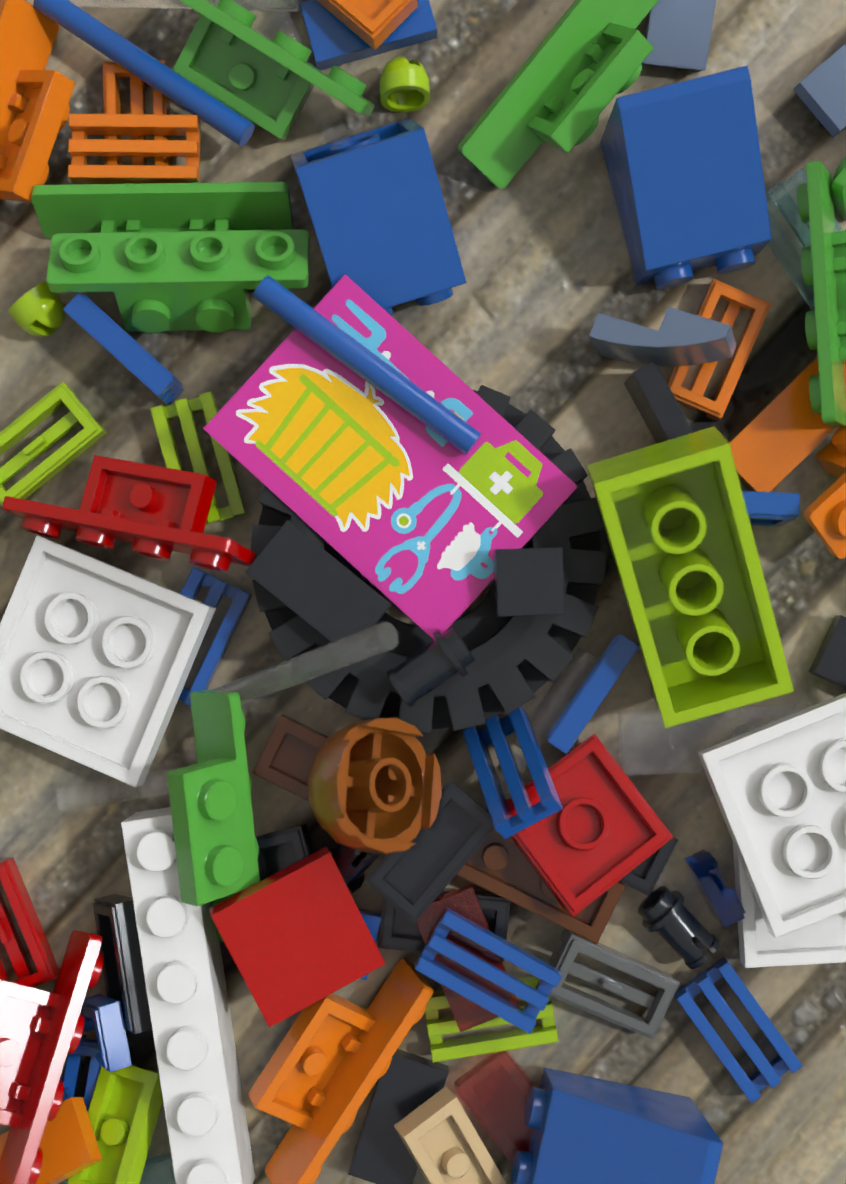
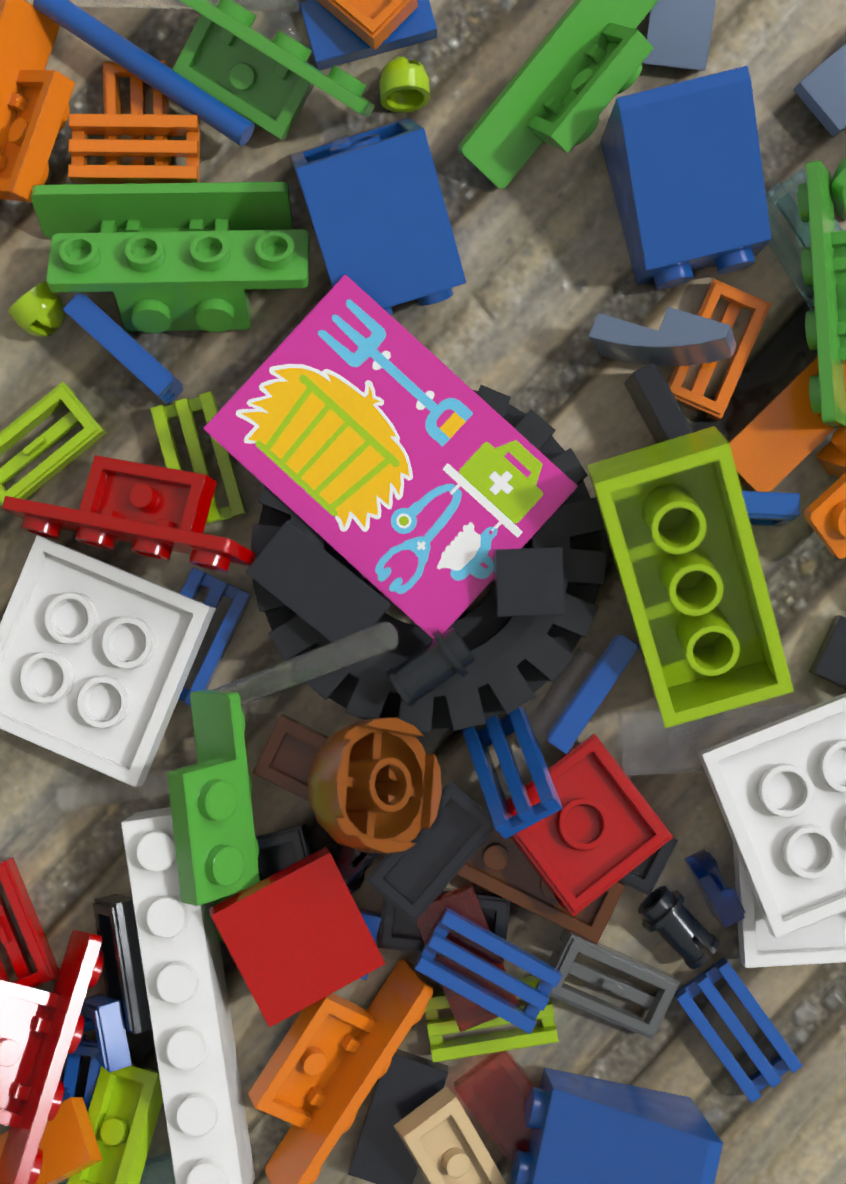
(366, 364): blue bar -> none

